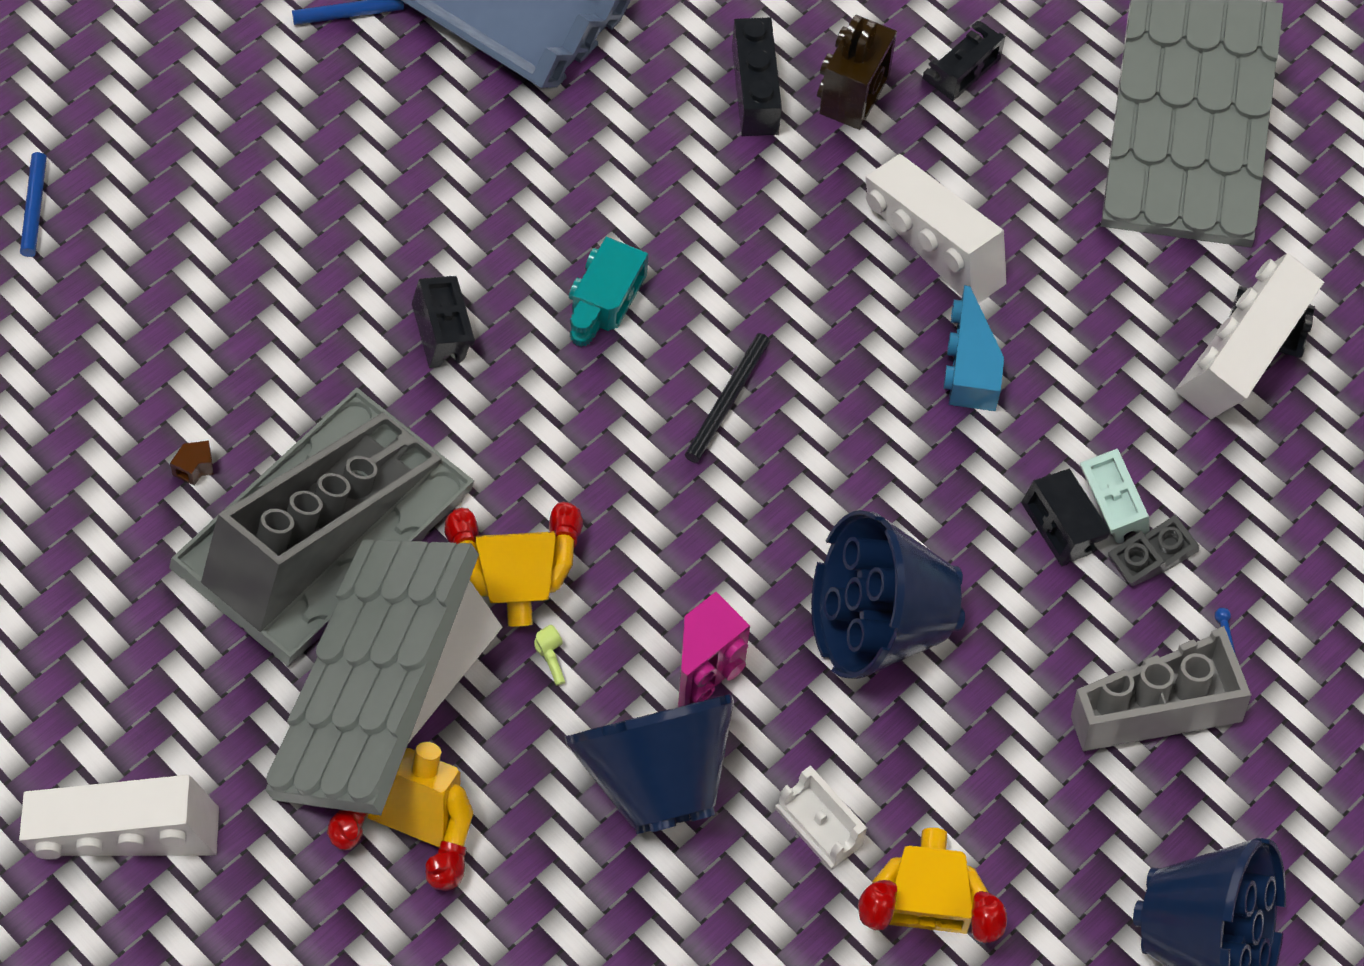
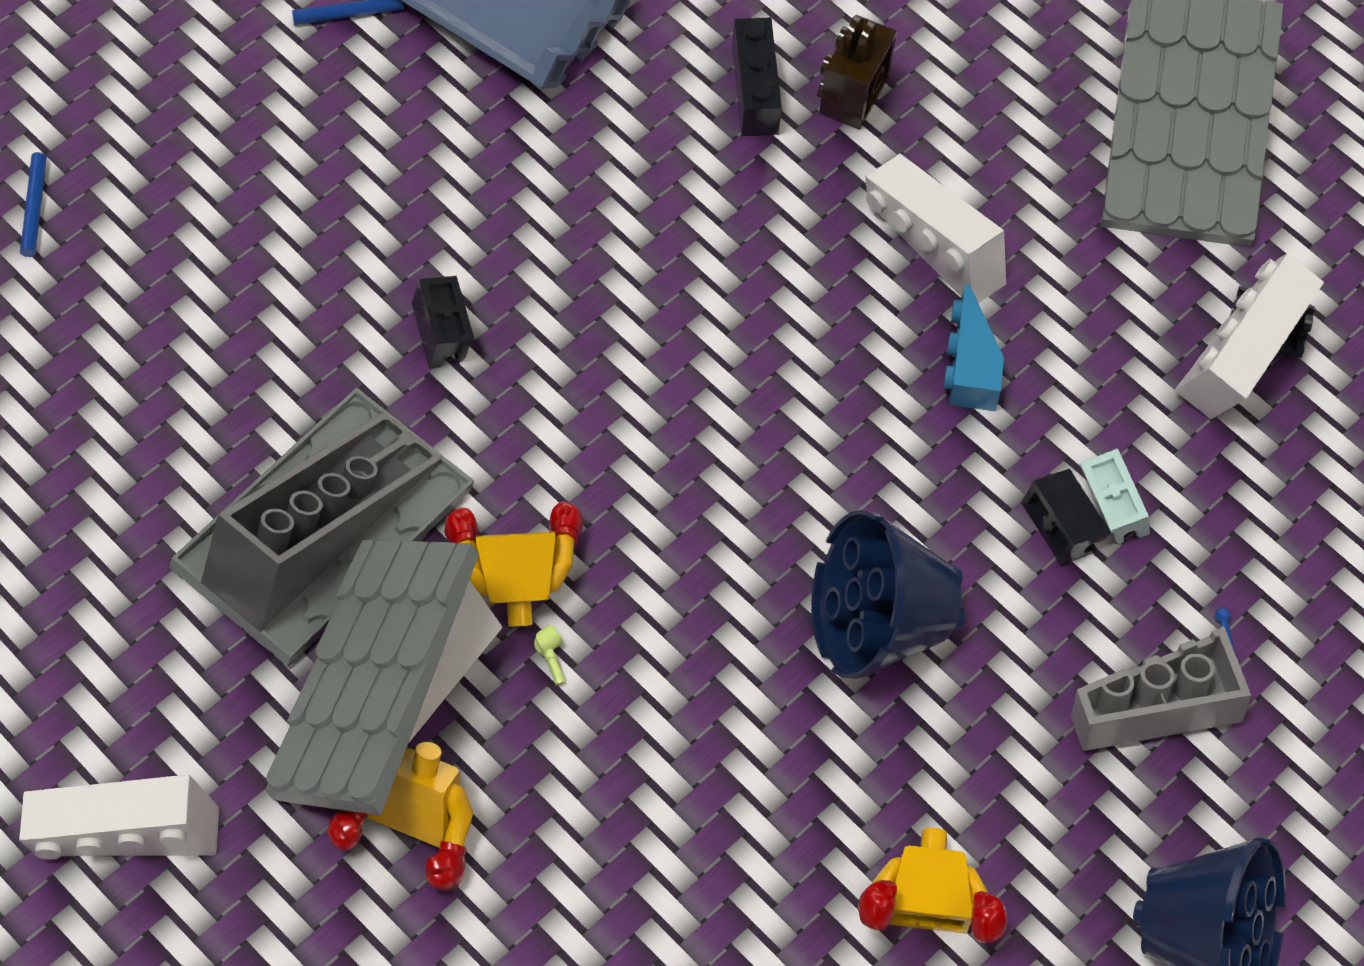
(192, 462): reddish brown piece -> none
(606, 289): teal hinge -> none
(661, 763): dark blue cone -> none
(711, 649): dark pink slope -> none
(727, 398): black bar -> none
(821, 818): white hinge -> none
(966, 61): black hinge -> none
(1154, 552): dark grey slope -> none

